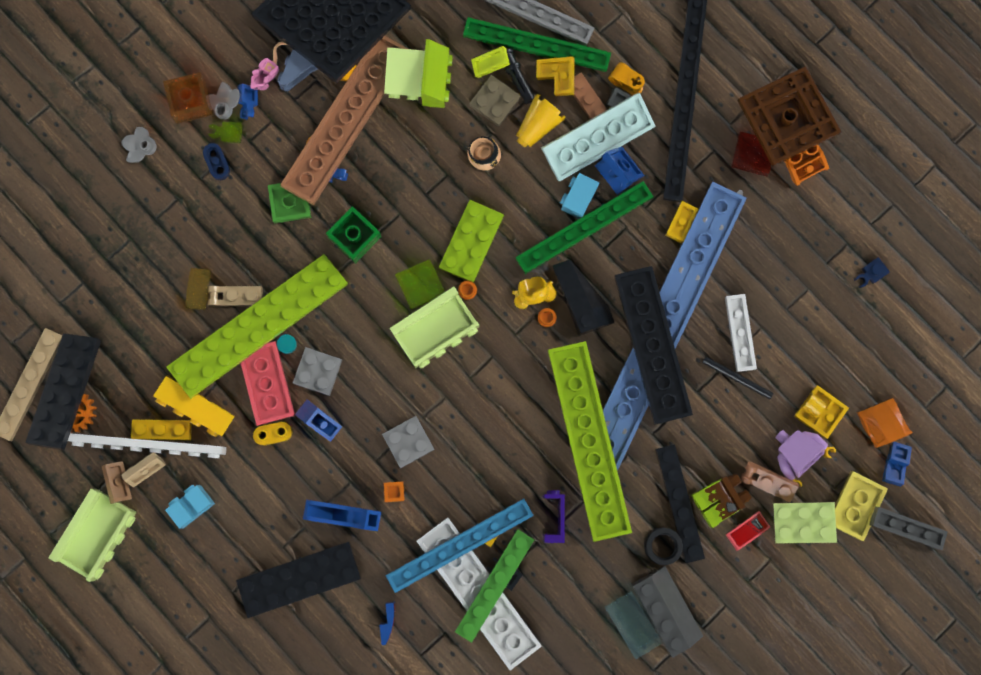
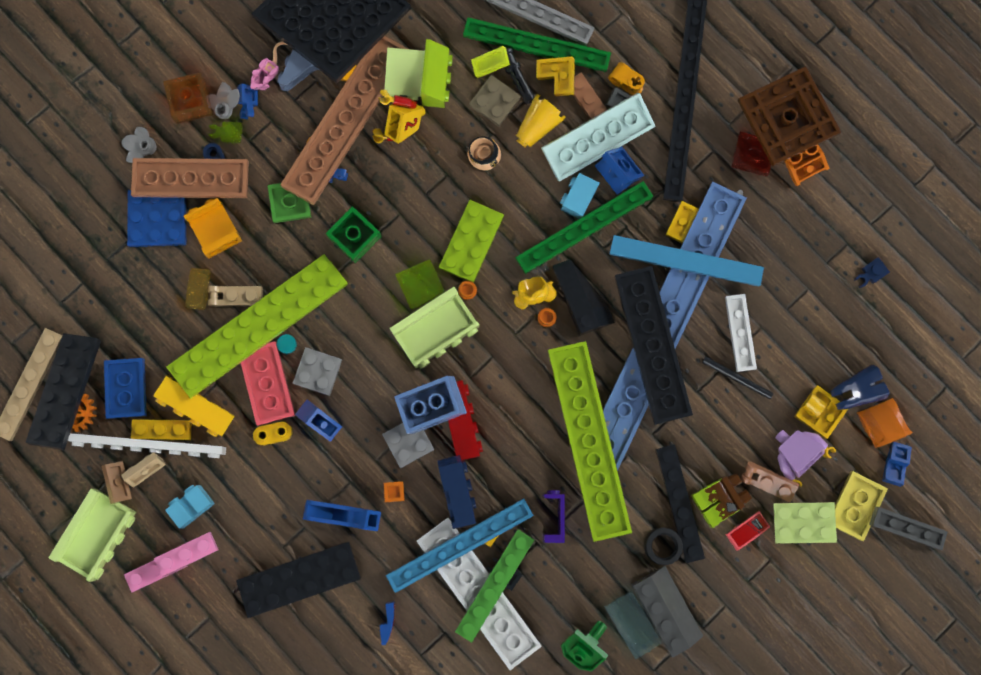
(125, 388): none -> blue plate
(156, 221): none -> blue plate
(171, 562): none -> bright pink bracket
(189, 178): none -> nougat plate
(213, 227): none -> light orange panel
(402, 118): none -> yellow torso
(430, 404): none -> medium blue brick
(457, 491): none -> dark blue wedge
(464, 430): none -> red brick
(583, 649): none -> green piece
(686, 260): none -> dark azure tile
(861, 389): none -> dark blue piece

